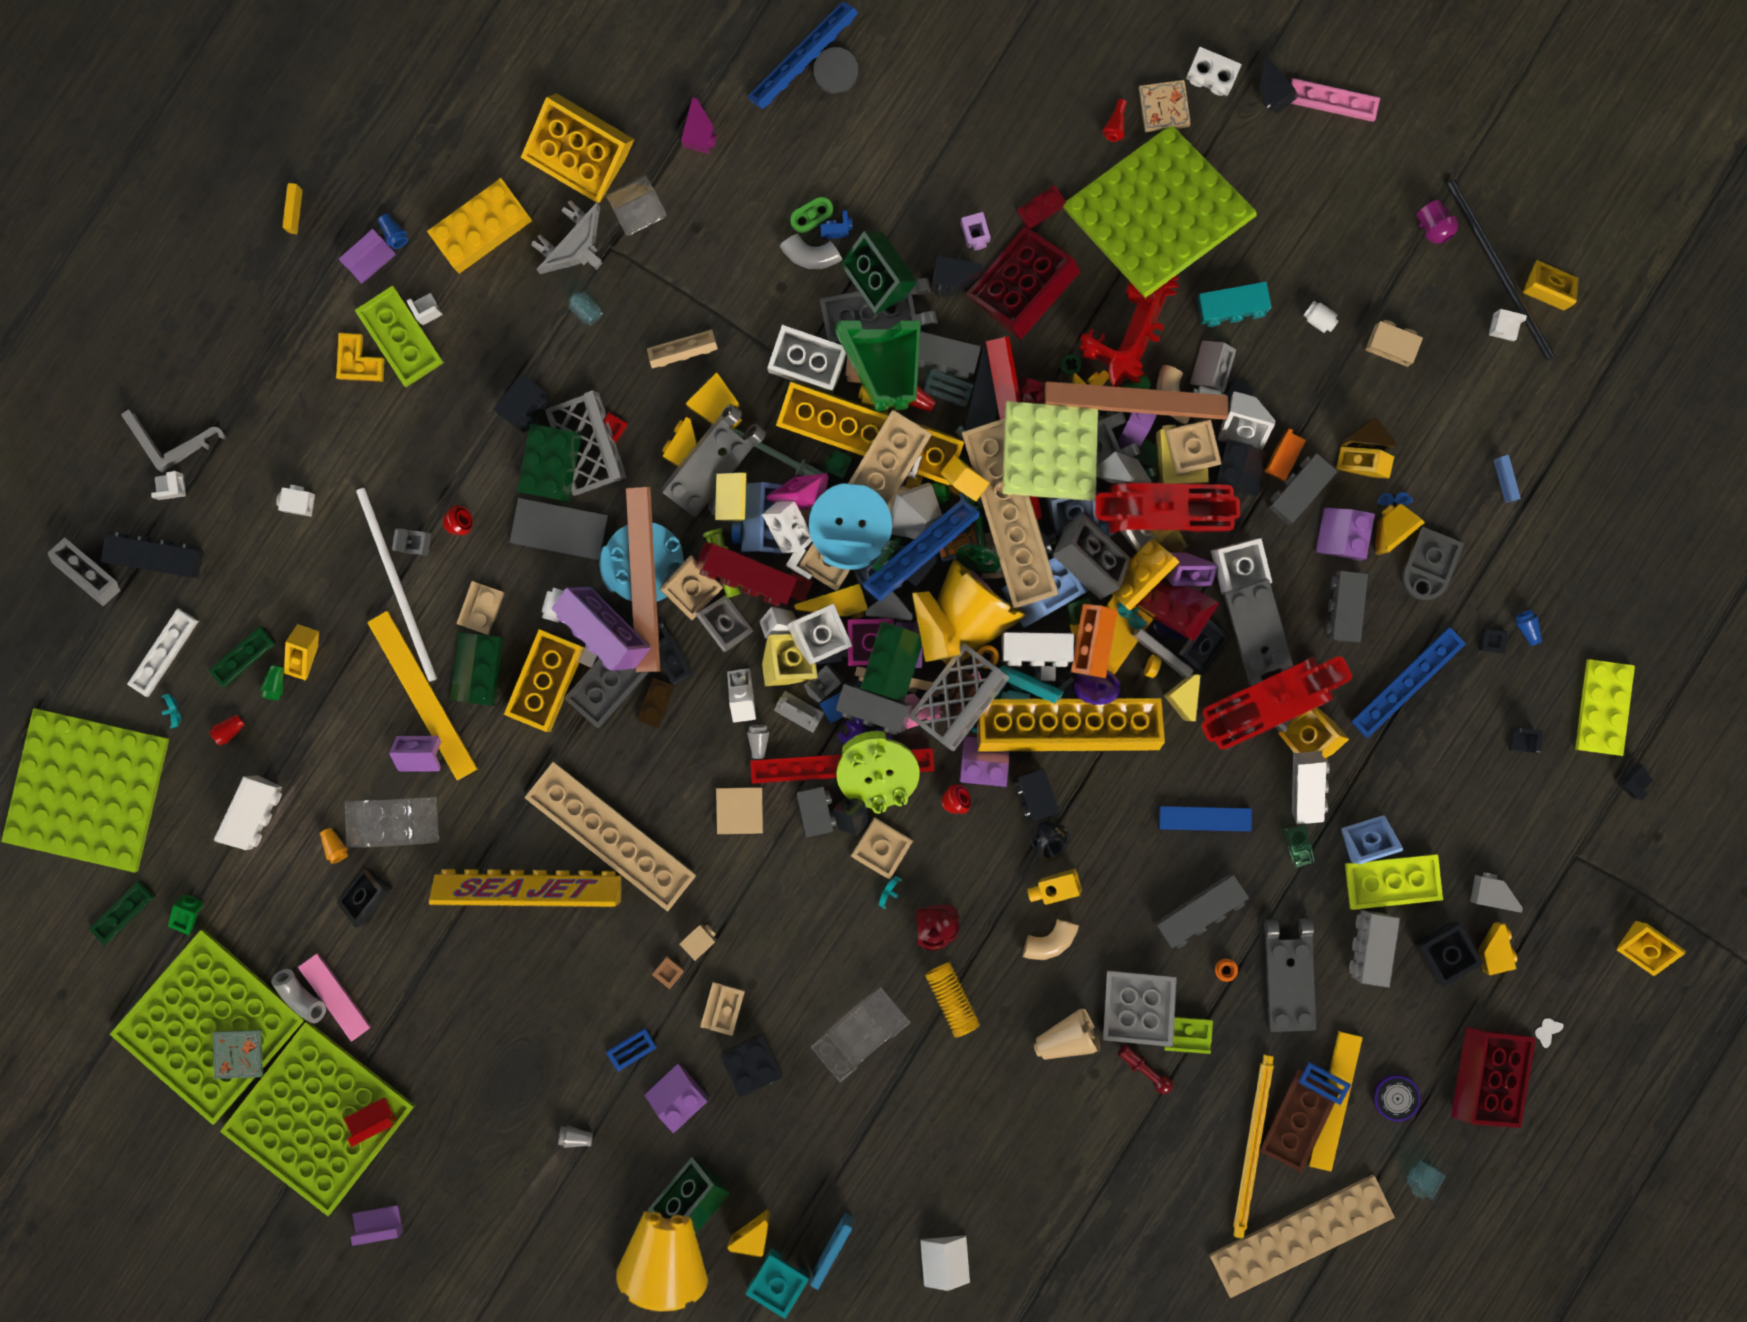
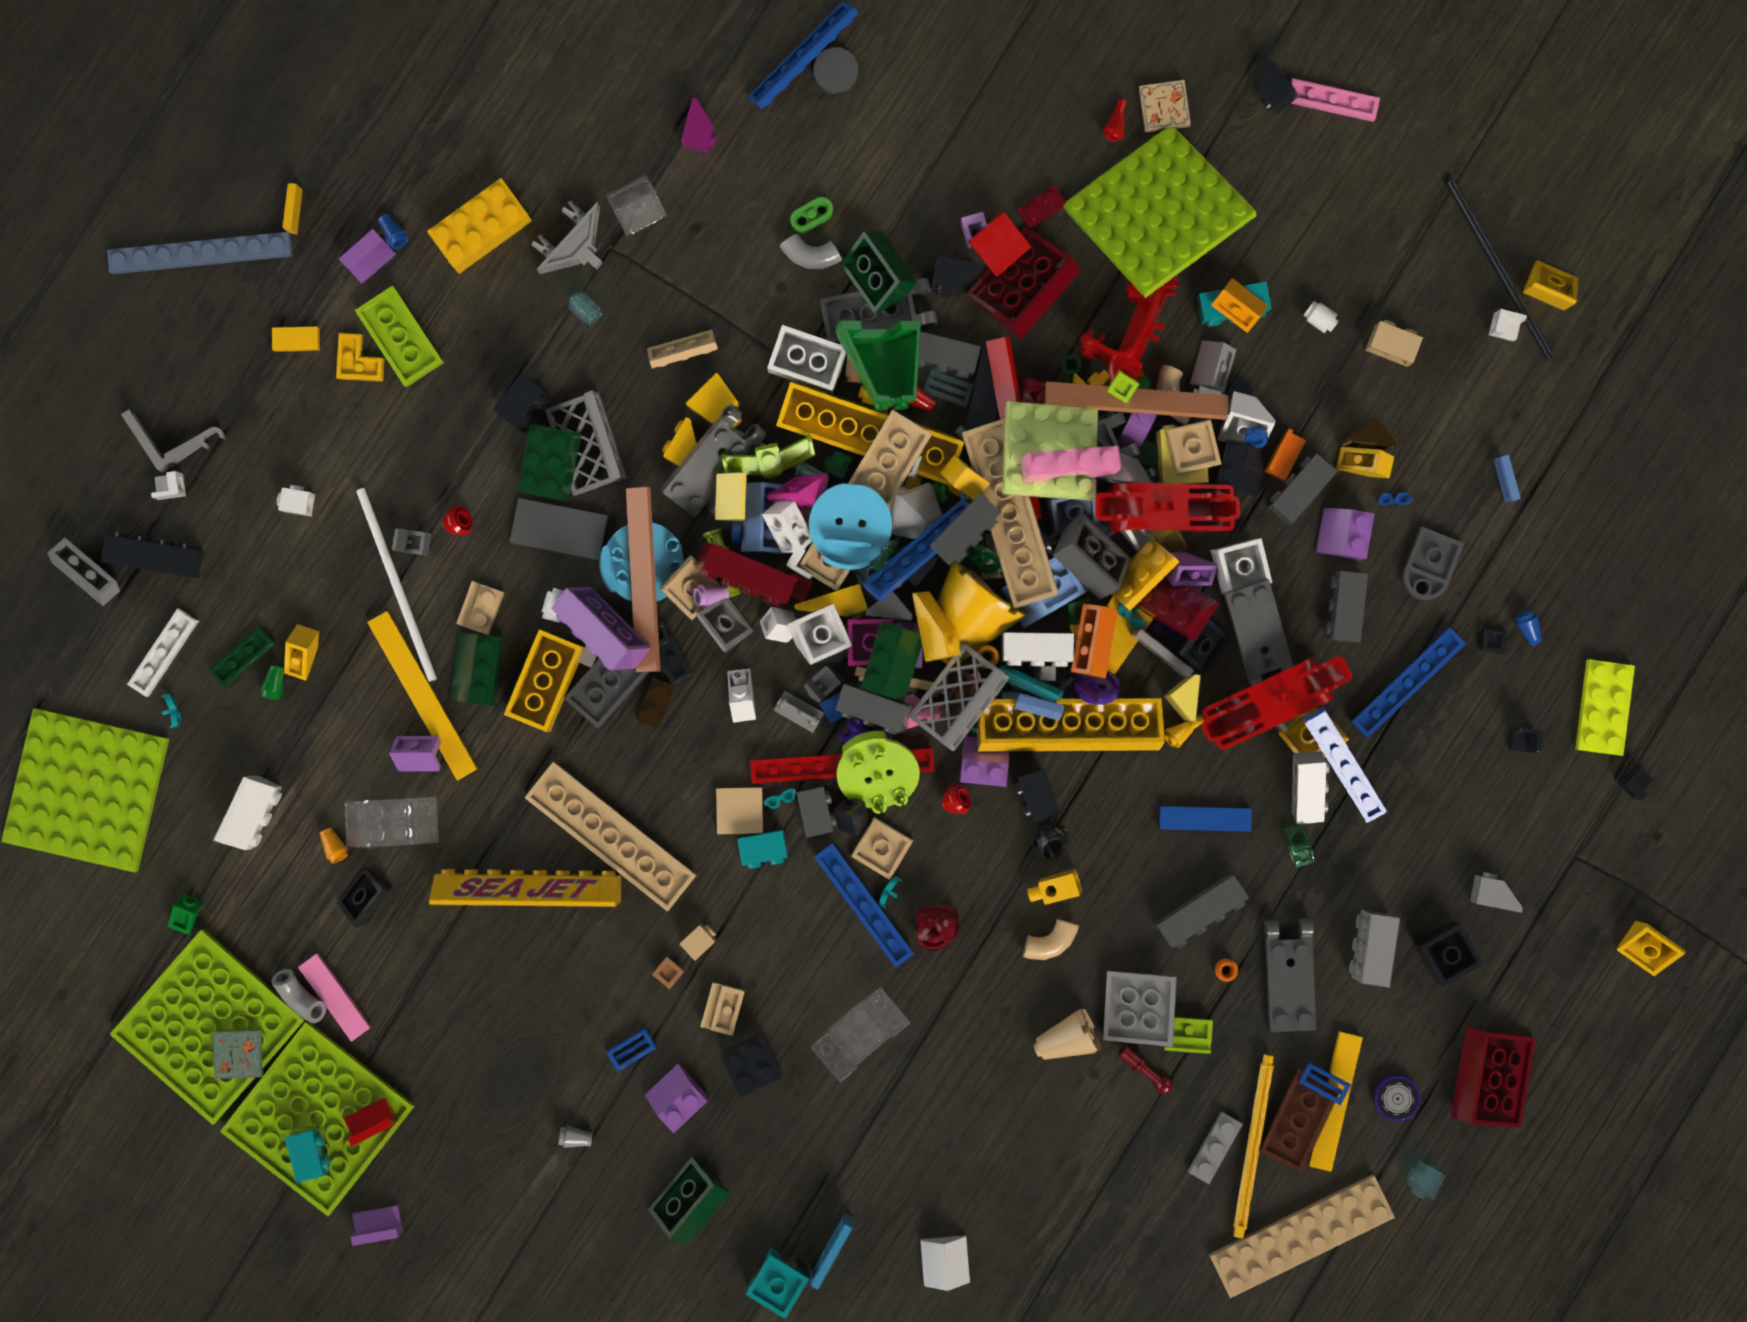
(122, 913): dark green tile -> none
(199, 253): none -> sand blue plate
(226, 730): red cone -> none
(296, 339): none -> yellow tile
(307, 1154): none -> teal brick
(425, 309): white panel -> none
(576, 147): yellow slope -> none
(617, 426): red tile -> none
(662, 1264): yellow cone -> none
(709, 594): none -> lavender cone
(751, 1237): yellow slope -> none
(758, 740): light grey cone -> none
(763, 848): none -> teal brick
(769, 459): none -> lime plate
(774, 801): none -> teal piece
(785, 663): light yellow slope -> none
(834, 229): blue bracket -> none
(864, 905): none -> blue plate
(951, 1008): yellow piece -> none
(966, 530): none -> dark grey brick
(999, 244): none -> red tile
(1039, 707): none -> medium blue tile
(1087, 461): none -> bright pink arch
(1122, 386): none -> lime plate
(1152, 666): yellow tile -> none
(1178, 734): none -> yellow cone
(1215, 65): white brick -> none
(1215, 1147): none -> light grey plate
(1239, 305): none -> light orange panel
(1256, 436): none -> blue tile
(1345, 764): none -> plate
(1370, 840): light blue slope -> none
(1394, 527): yellow slope -> none
(1394, 881): neon yellow plate -> none
(1437, 222): magenta piece -> none
(1496, 950): yellow slope -> none
(1545, 1032): white sticker -> none

